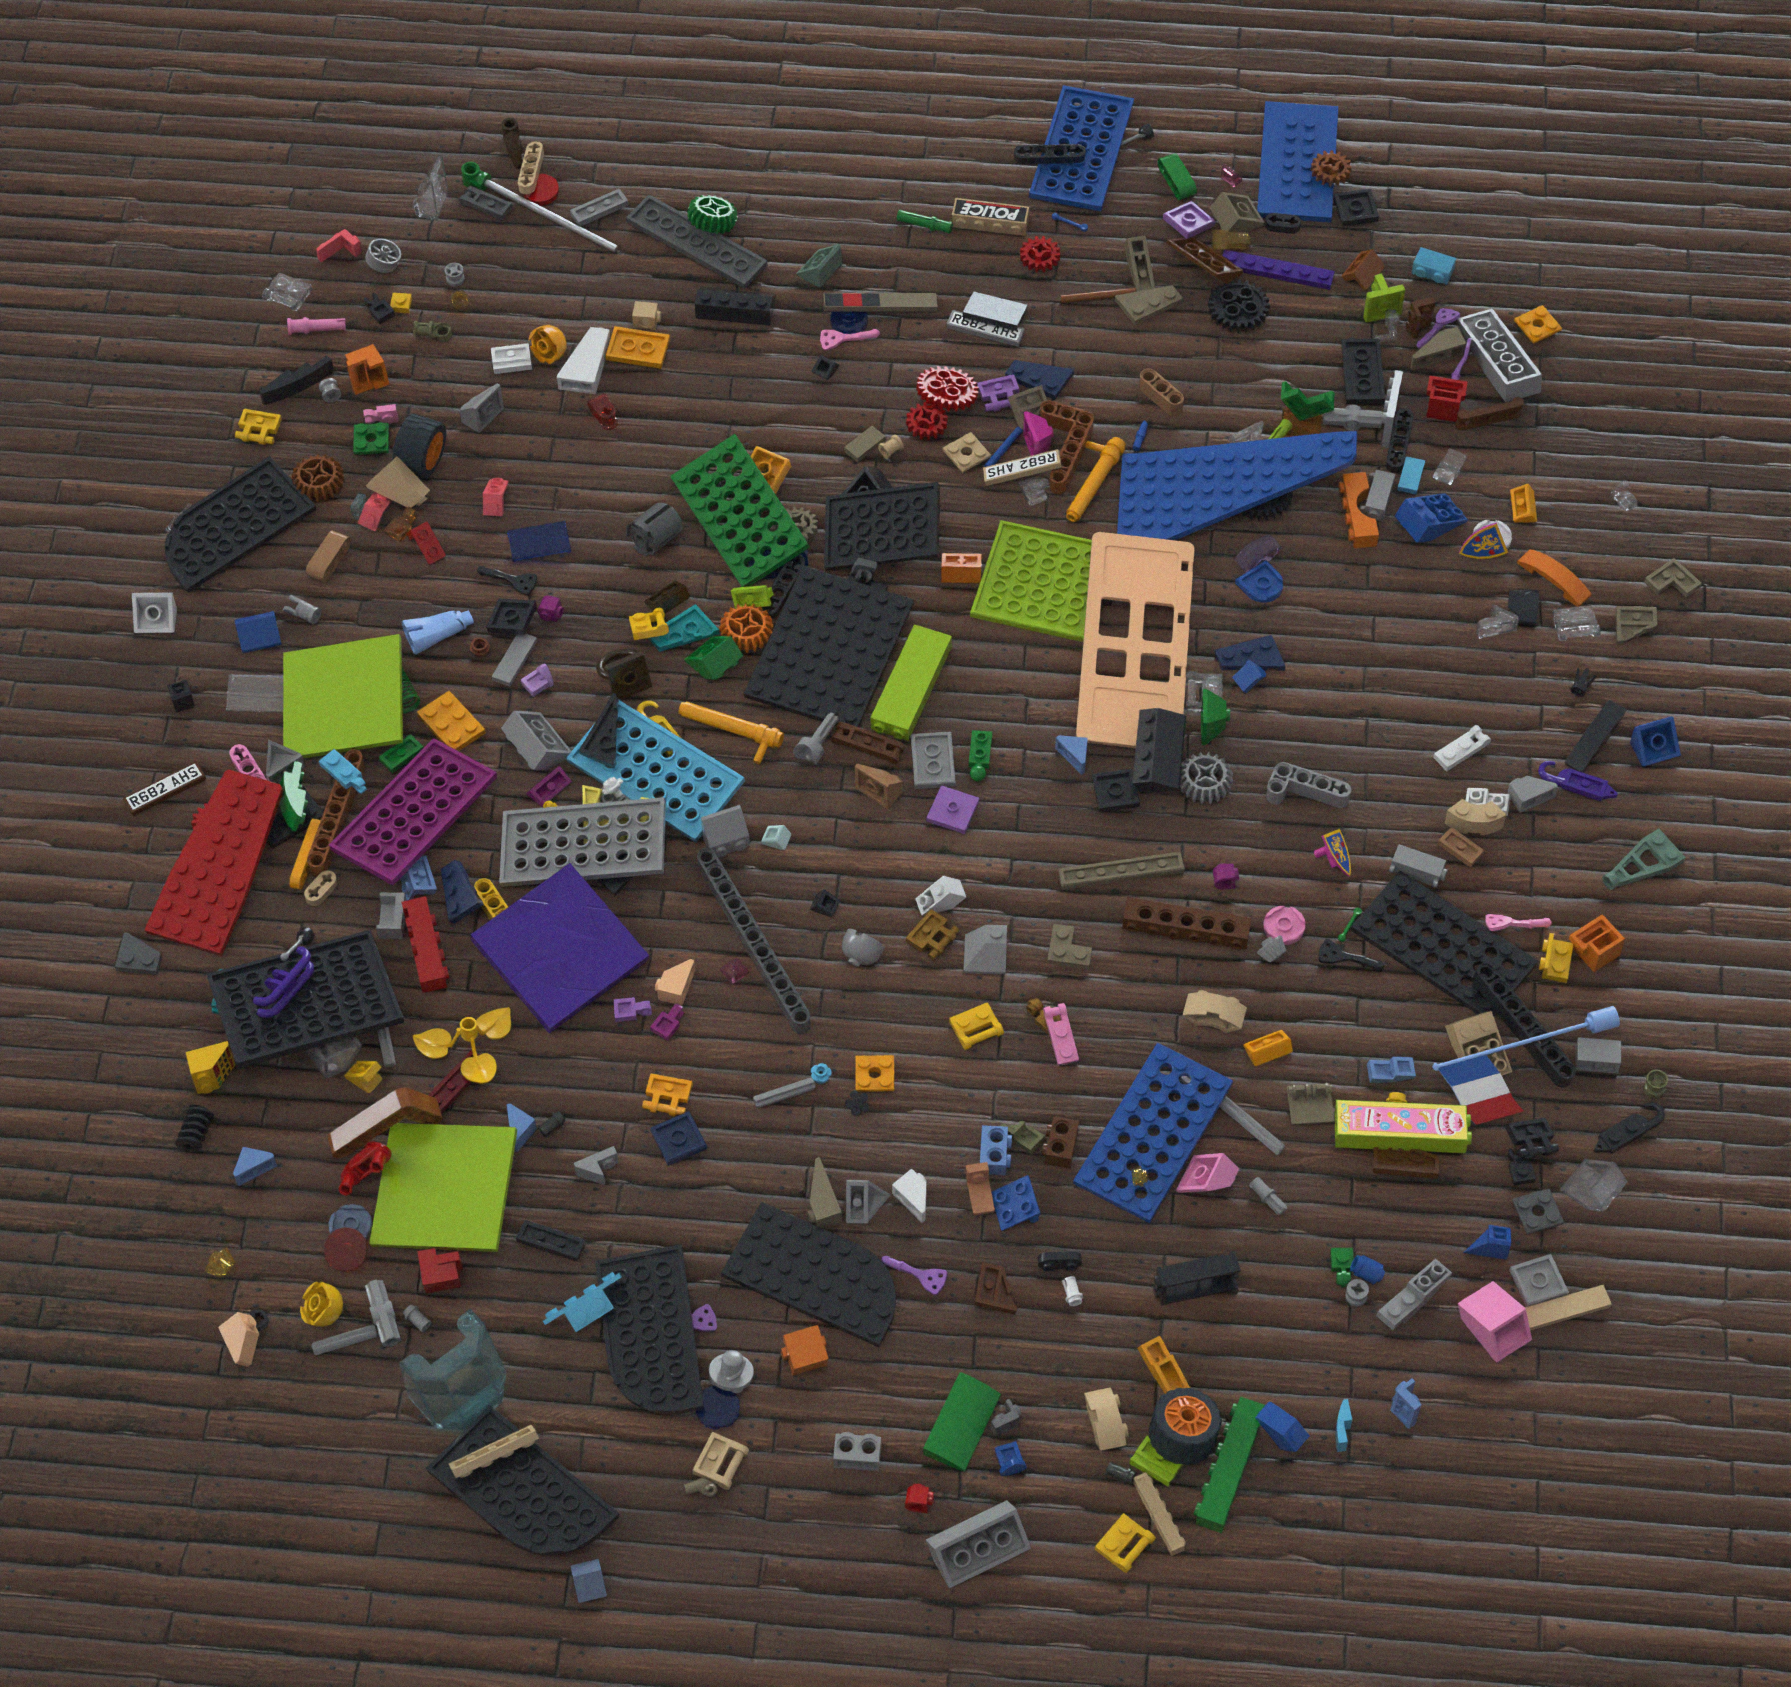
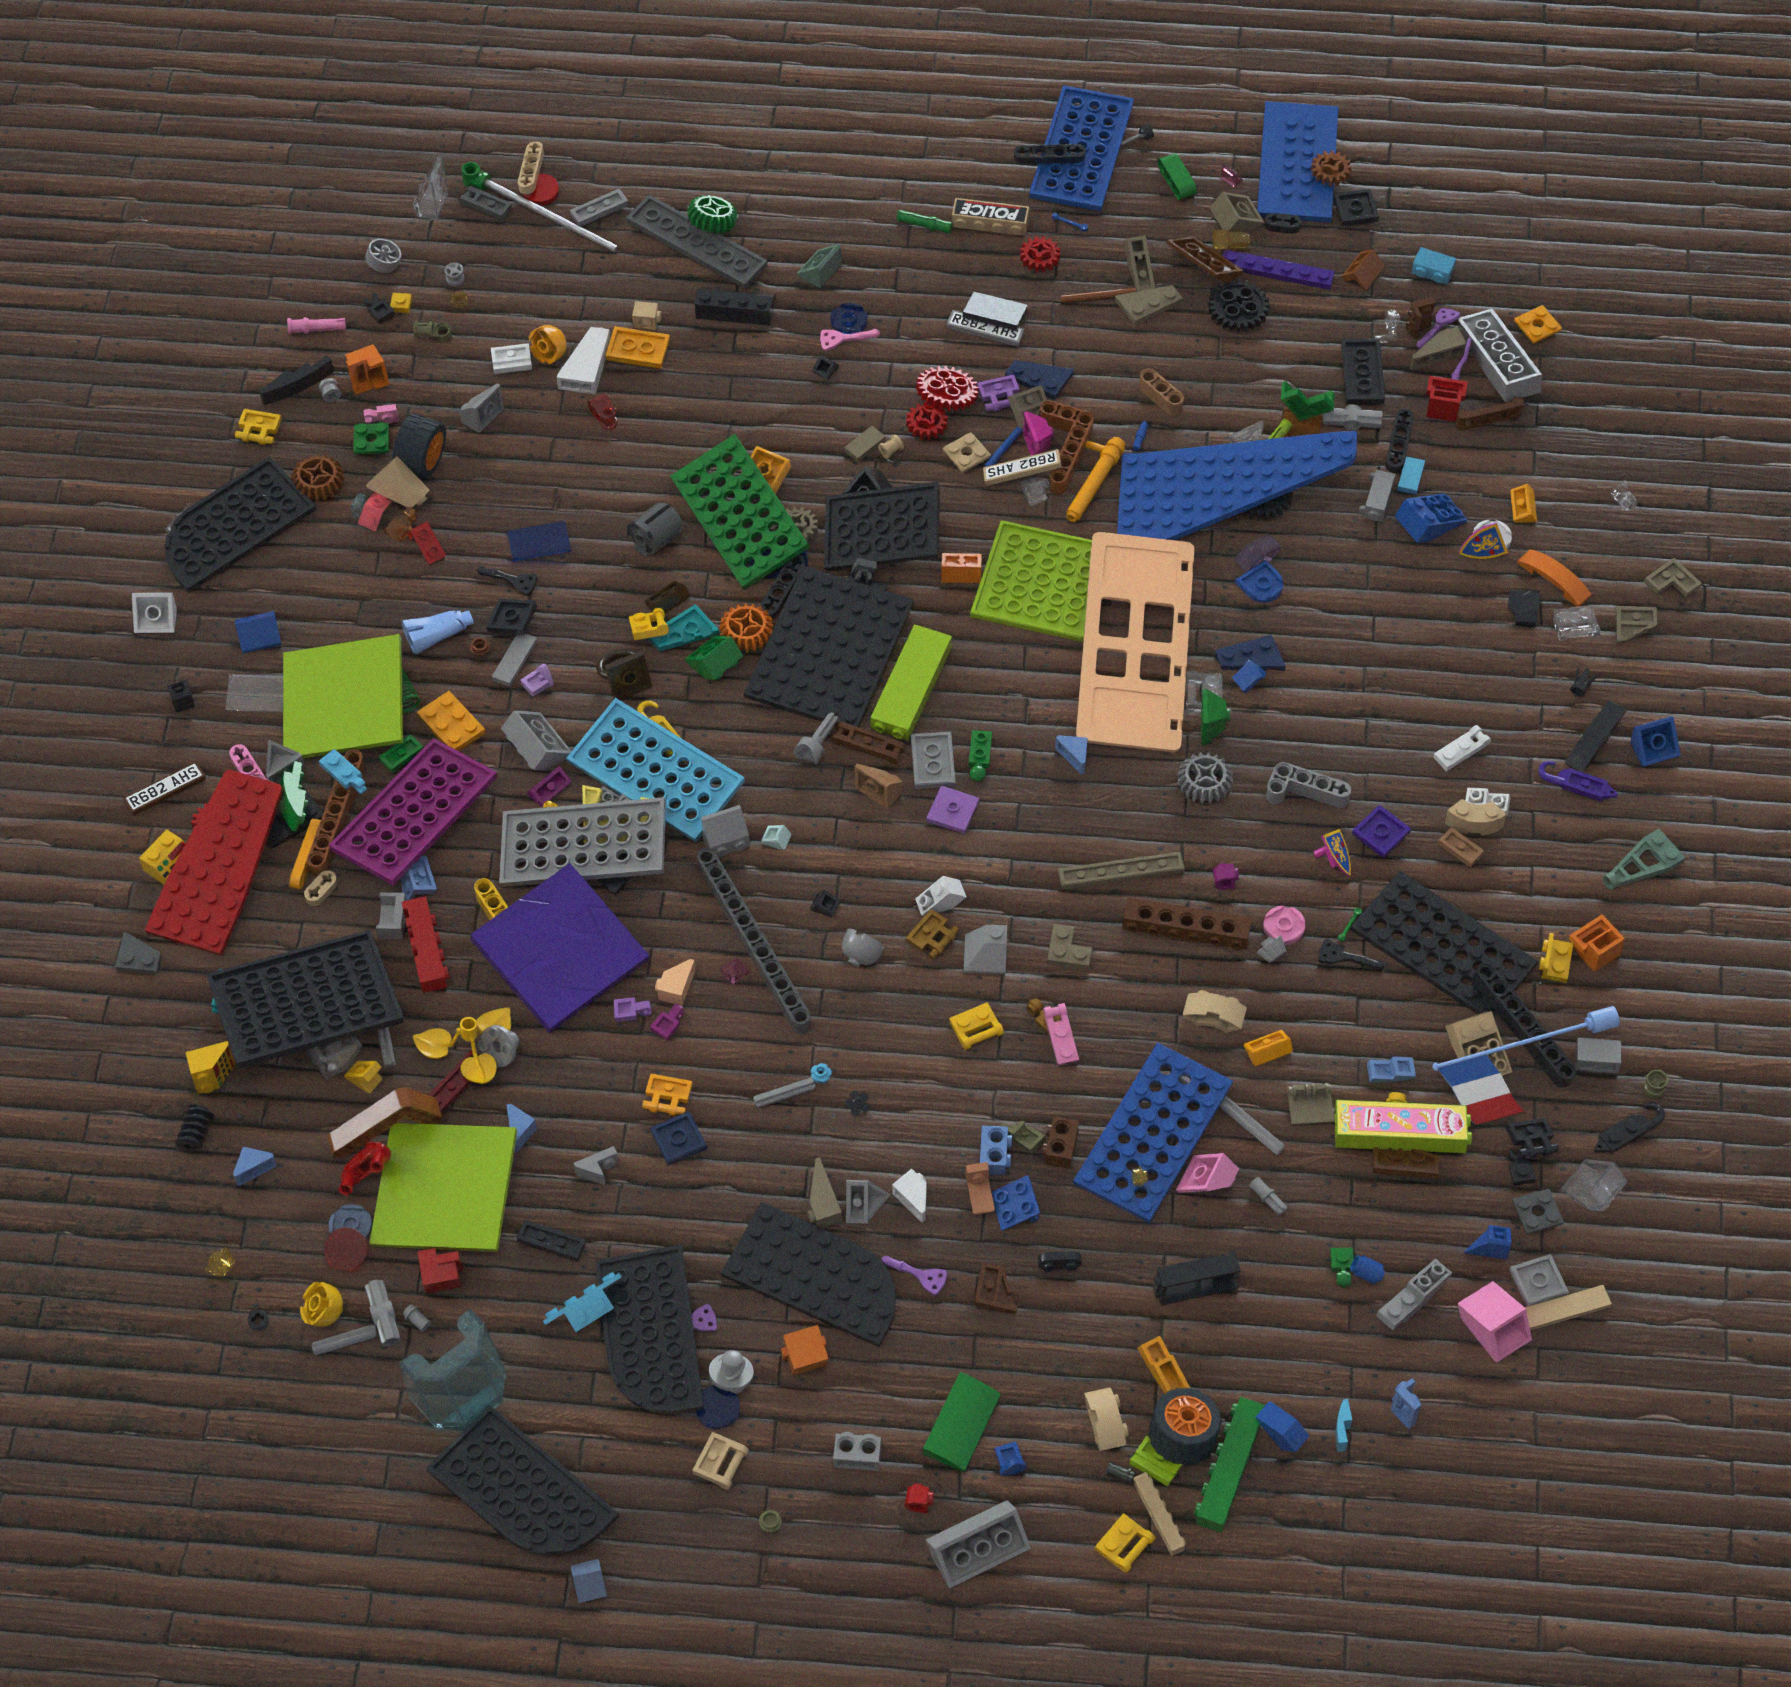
(162, 856): none -> yellow slope
(240, 1337): light nougat slope -> none
(285, 984): dark purple piece -> none
(290, 288): clear plate -> none
(304, 610): light grey hinge -> none
(305, 939): hinge -> none
(328, 556): medium nougat beam -> none
(337, 242): coral bracket -> none
(458, 892): dark blue wing -> none
(493, 497): coral bracket -> none
(499, 1044): none -> light grey plate
(500, 1448): tan plate -> none
(512, 140): dark brown piece -> none
(550, 608): magenta plate -> none
(551, 1124): pearl dark grey pin -> none
(602, 739): black wing -> none
(612, 786): white plant -> none
(701, 1485): dark tan arm -> none
(756, 594): lime plate -> none
(760, 733): light orange cylinder -> none
(770, 1521): none -> olive plate
(880, 301): dark tan tile -> none
(880, 1063): light orange piece -> none
(1006, 1422): flat silver bracket -> none
(1073, 1296): white pin -> none
(1115, 790): black plate -> none
(1159, 750): black slope -> none
(1189, 219): medium lavender plate -> none
(1357, 1298): light grey wheel -> none
(1363, 529): orange arch -> none
(1381, 831): none -> dark purple plate
(1382, 299): lime bracket -> none
(1390, 407): light grey wing -> none
(1419, 866): light grey brick -> none
(1450, 467): clear slope -> none
(1499, 922): bright pink piece -> none
(1500, 622): clear slope -> none
(1530, 792): light grey slope -> none

